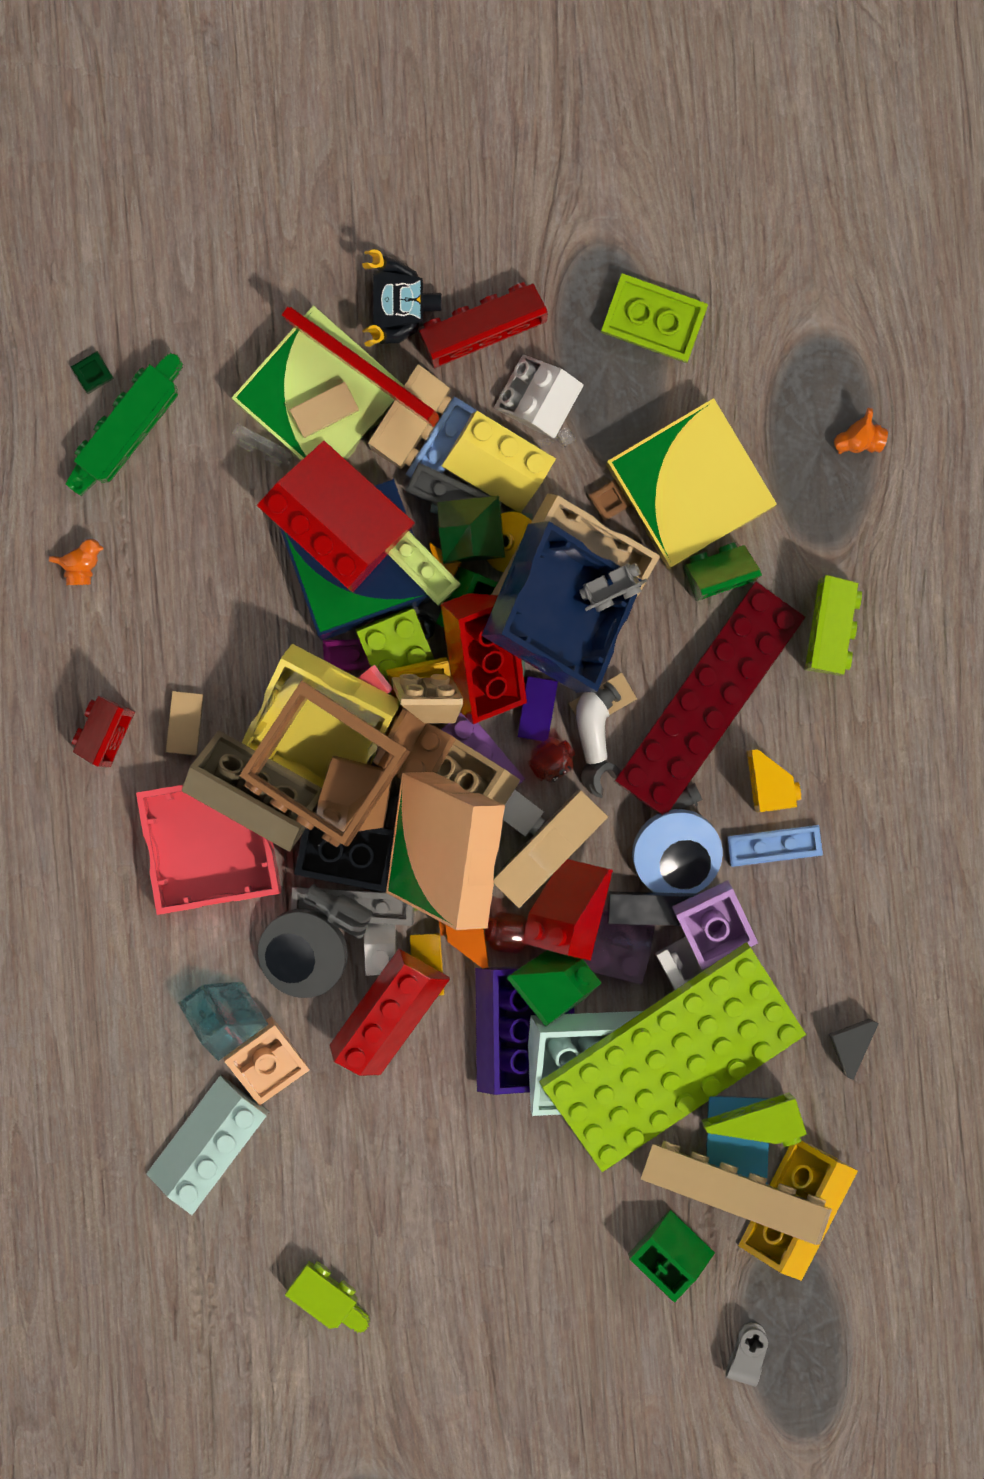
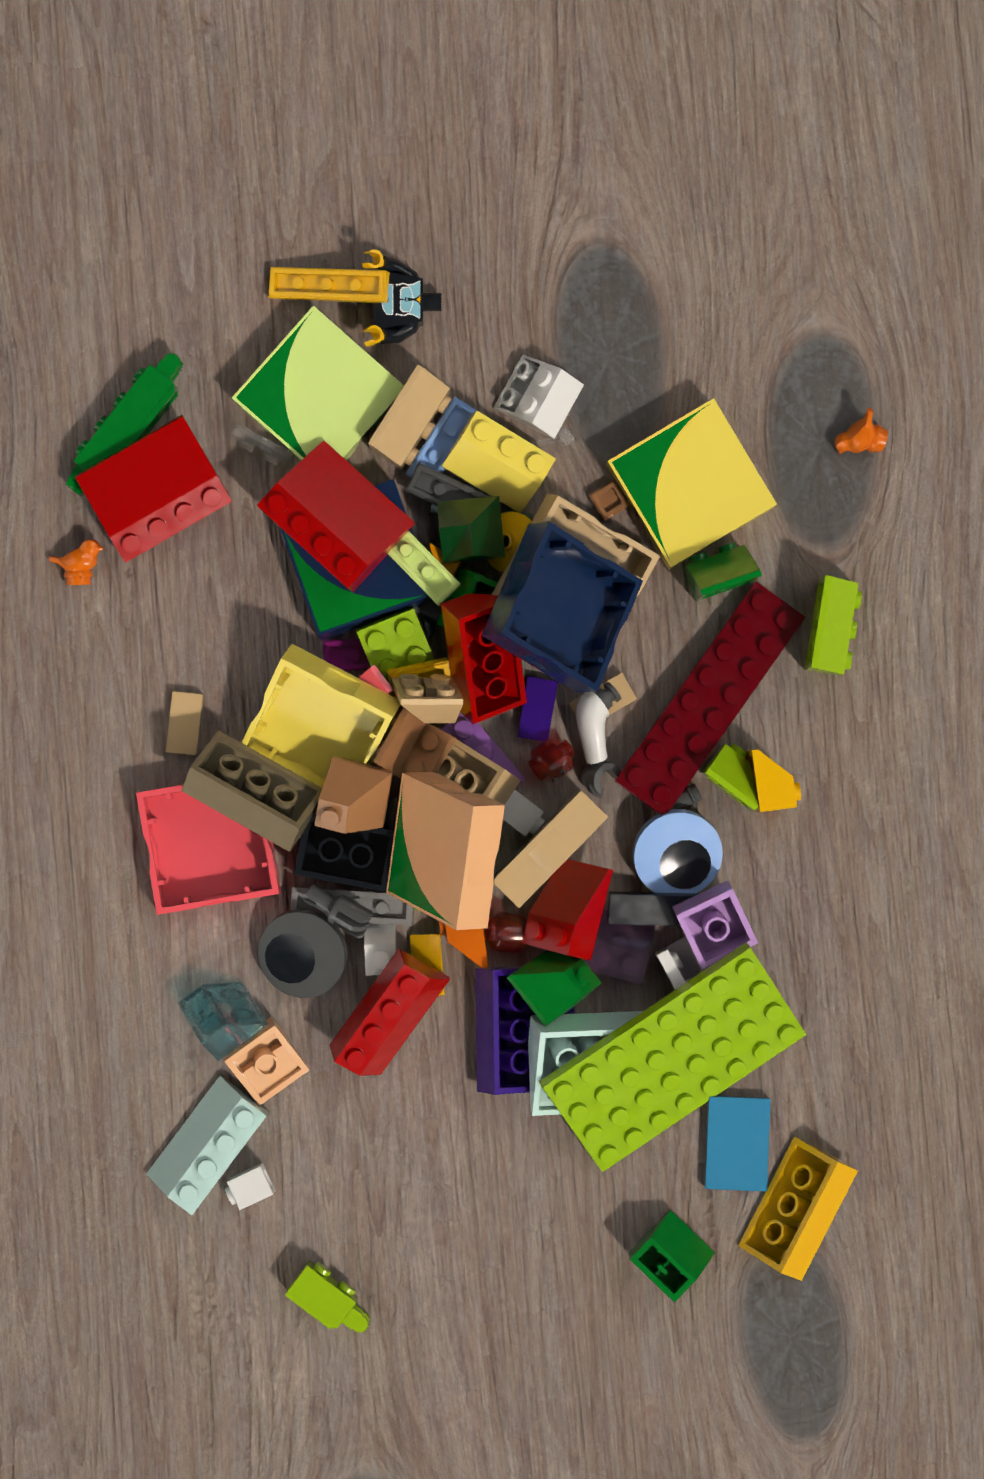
(92, 372): dark green tile -> none
(102, 731): red slope -> none
(153, 488): none -> red slope
(249, 1186): none -> white brick
(283, 801): medium nougat window -> none
(324, 409): tan tile -> none
(328, 284): none -> yellow tile
(361, 366): red tile -> none
(483, 325): red slope -> none
(624, 582): light grey hinge -> none
(654, 318): lime plate -> none
(733, 775): none -> lime slope
(737, 1194): tan brick -> none
(747, 1360): light grey piece -> none
(766, 1121): lime slope -> none
(774, 845): light blue tile -> none
(852, 1045): dark grey slope -> none

